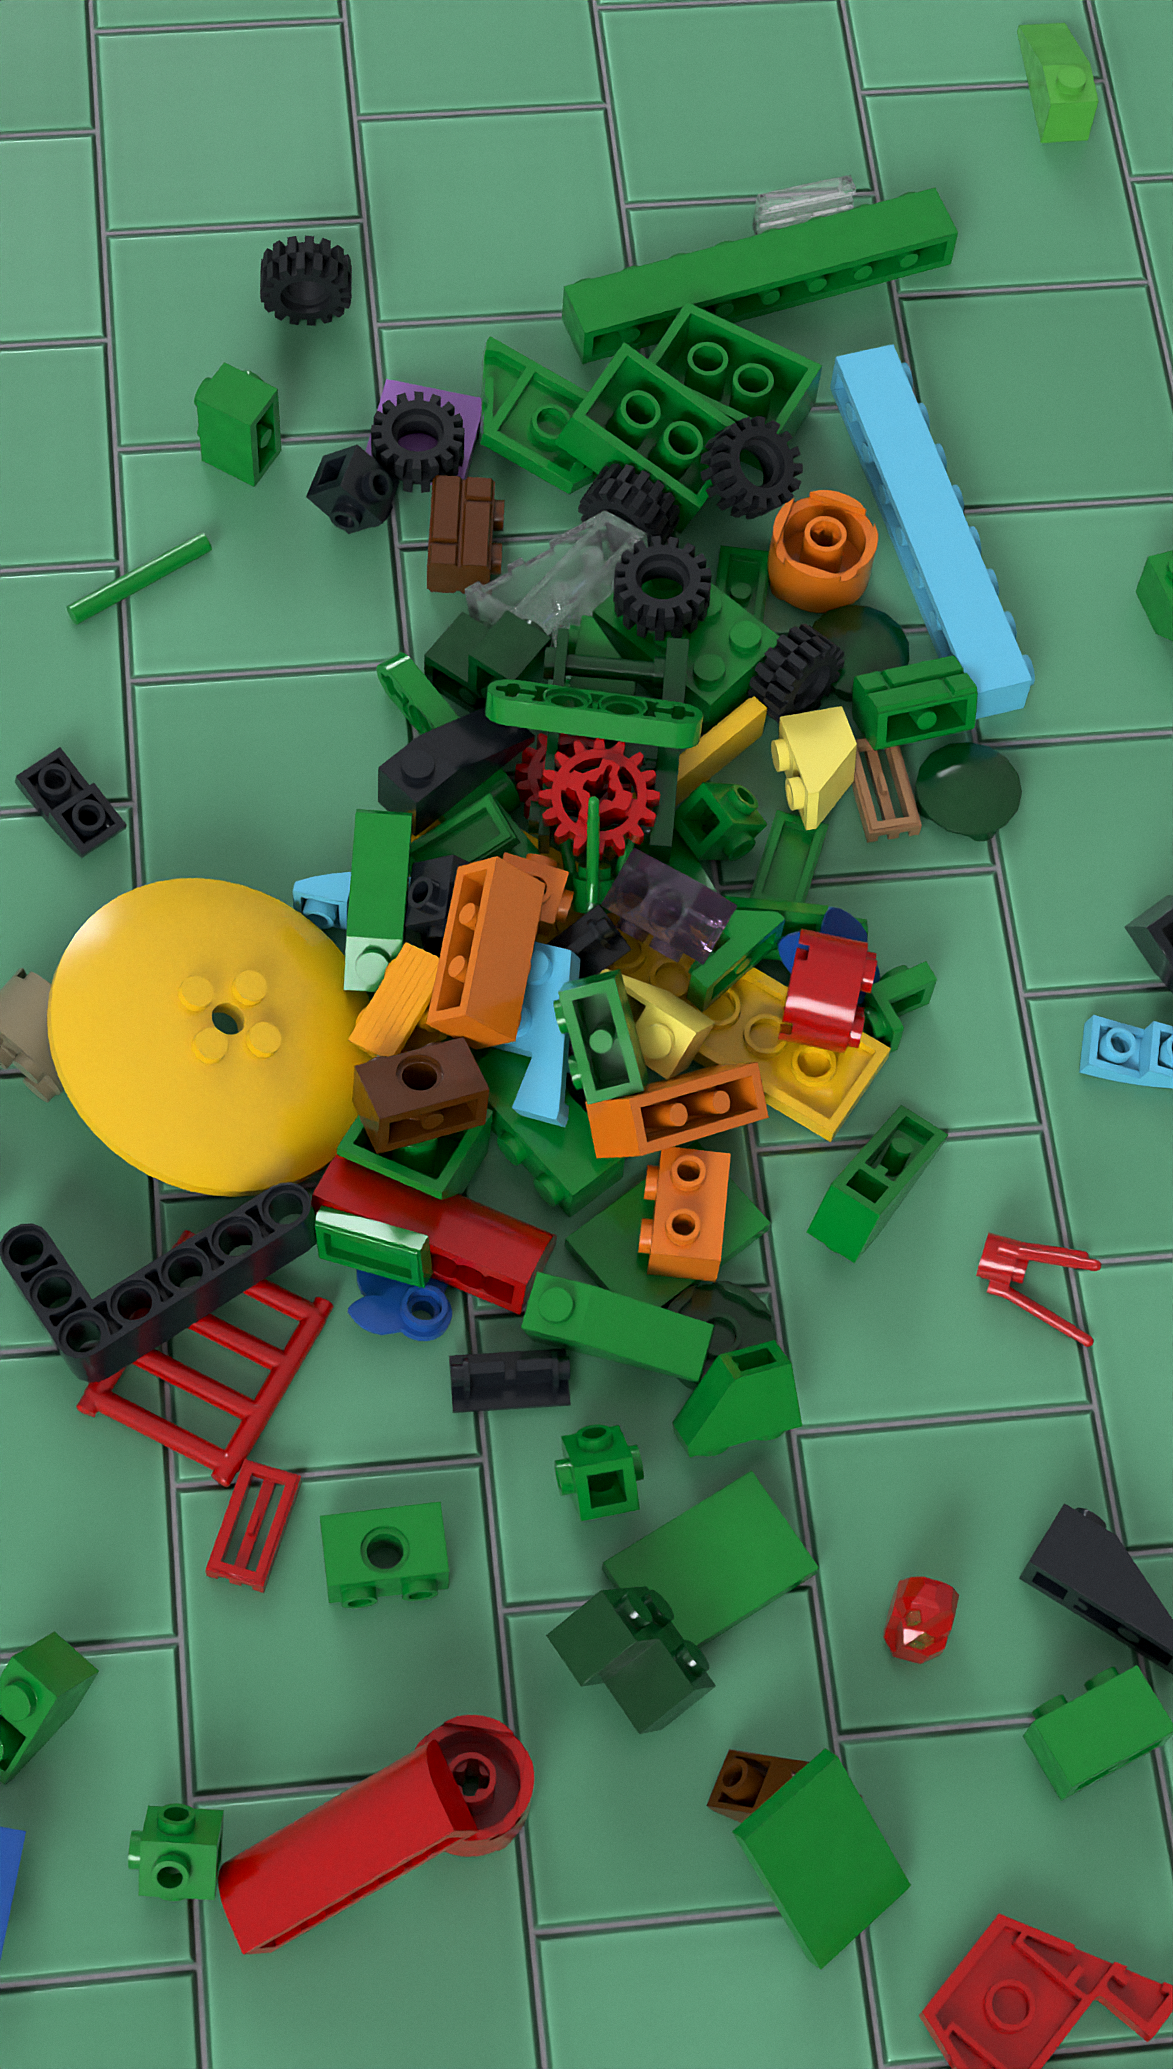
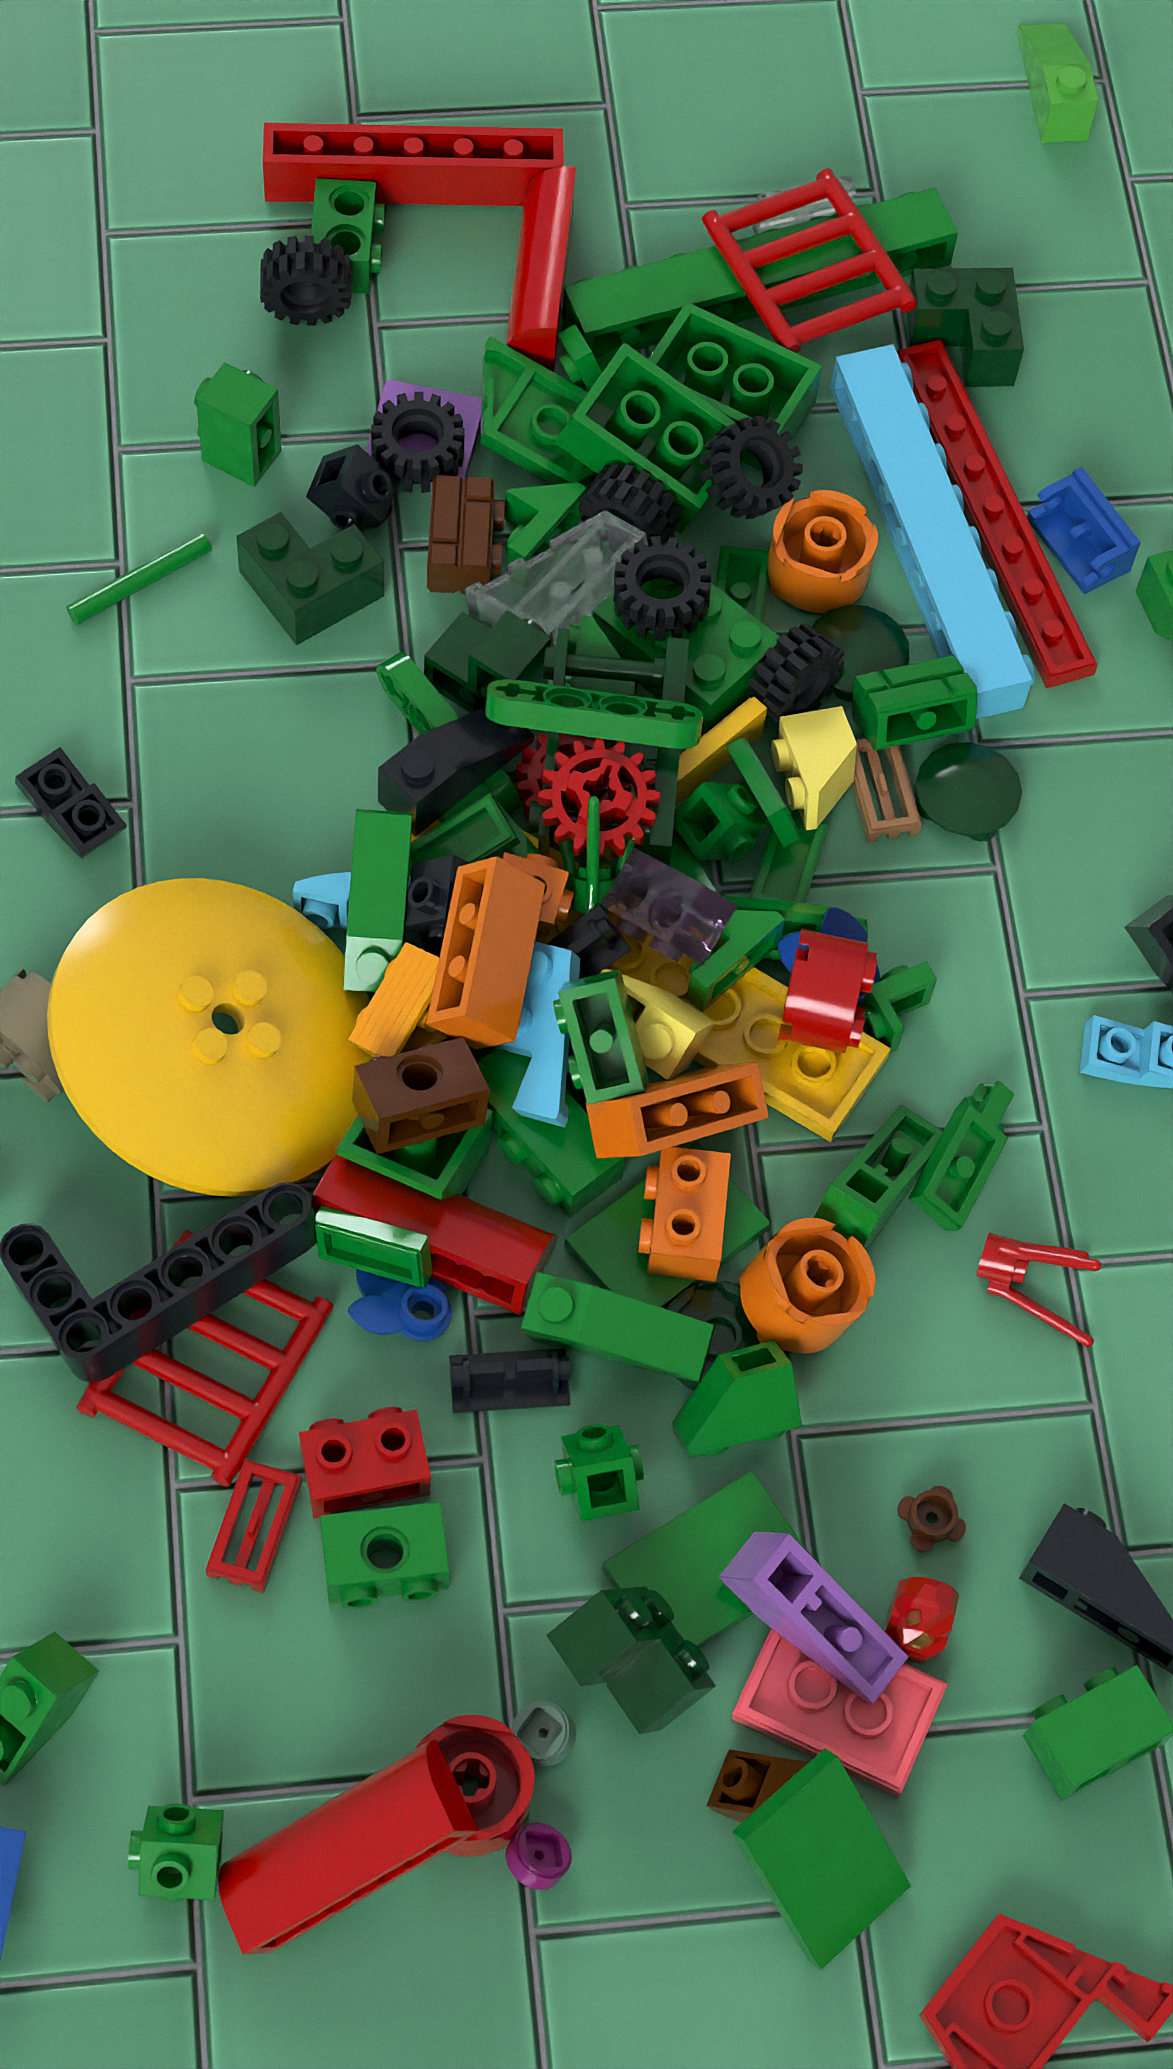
(308, 585): none -> dark green brick
(350, 218): none -> green brick
(364, 1461): none -> red brick
(409, 161): none -> red brick
(538, 1856): none -> magenta tile
(540, 516): none -> green slope
(542, 265): none -> red brick
(545, 1732): none -> sand green tile
(579, 360): none -> green bracket
(764, 792): none -> green tile
(768, 300): none -> red bar
(807, 1286): none -> orange brick
(812, 1710): none -> coral tile
(813, 1612): none -> medium lavender slope
(939, 1503): none -> reddish brown plate
(963, 1157): none -> green hinge
(973, 312): none -> dark green brick
(1000, 520): none -> red tile
(1084, 531): none -> blue hinge

